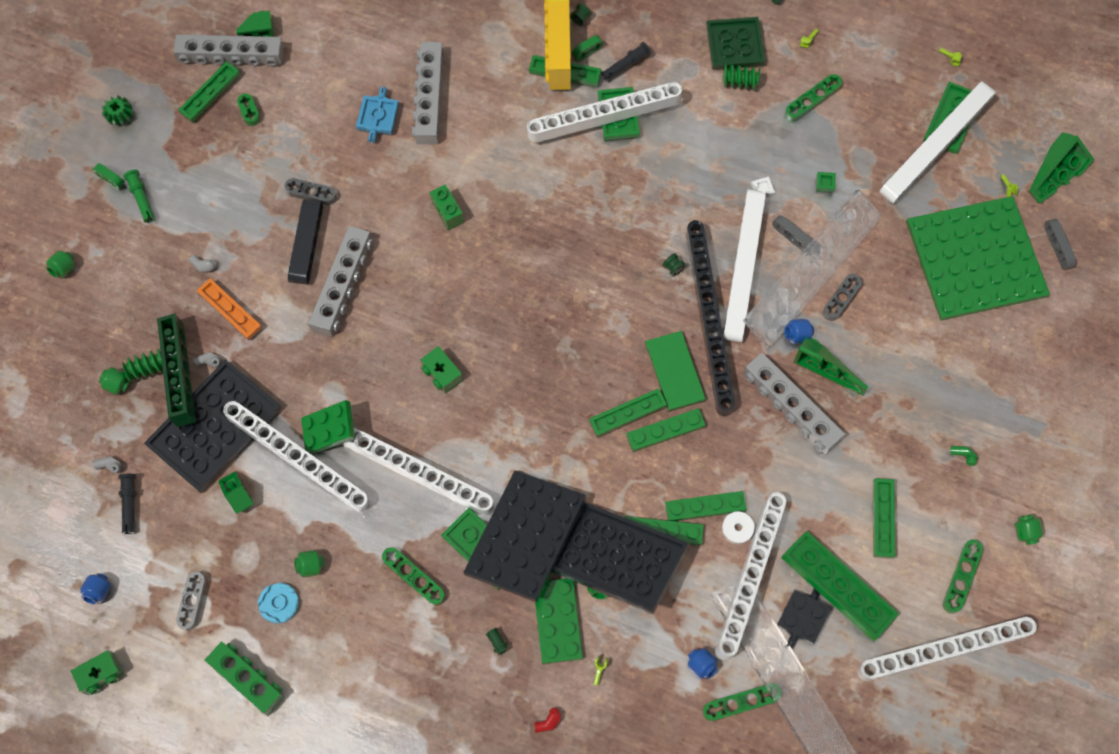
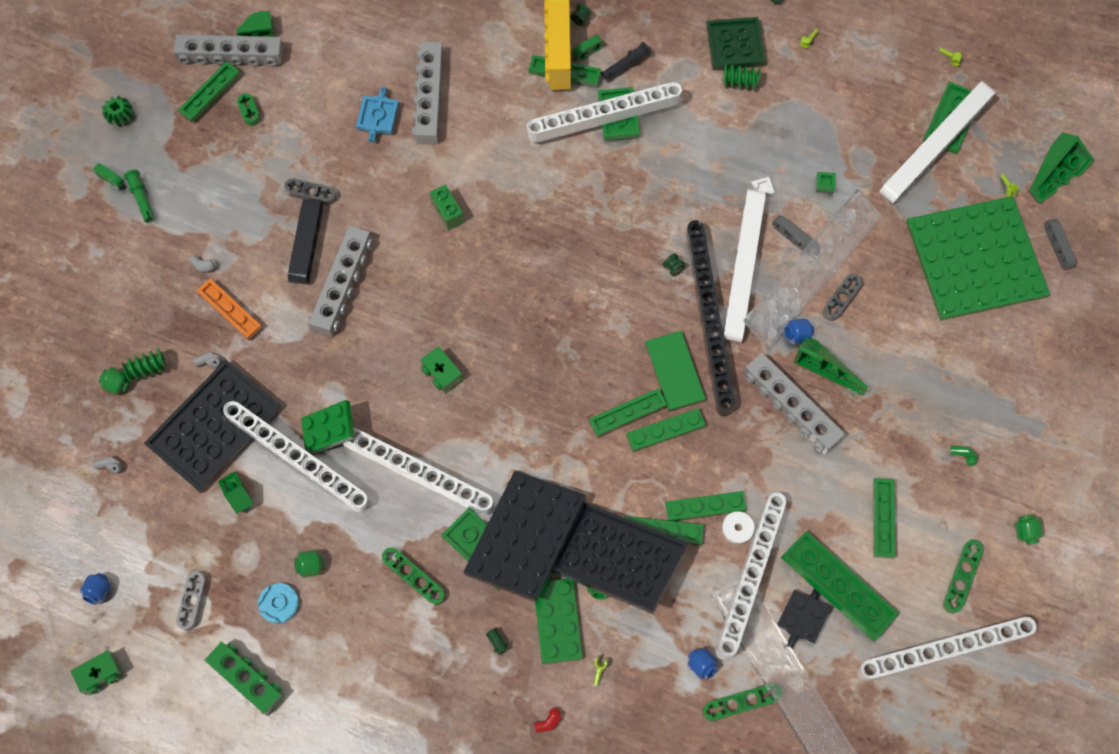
(60, 264): green head -> none
(127, 493): black pin -> none
(176, 370): dark green brick -> none
(813, 97): green beam -> none

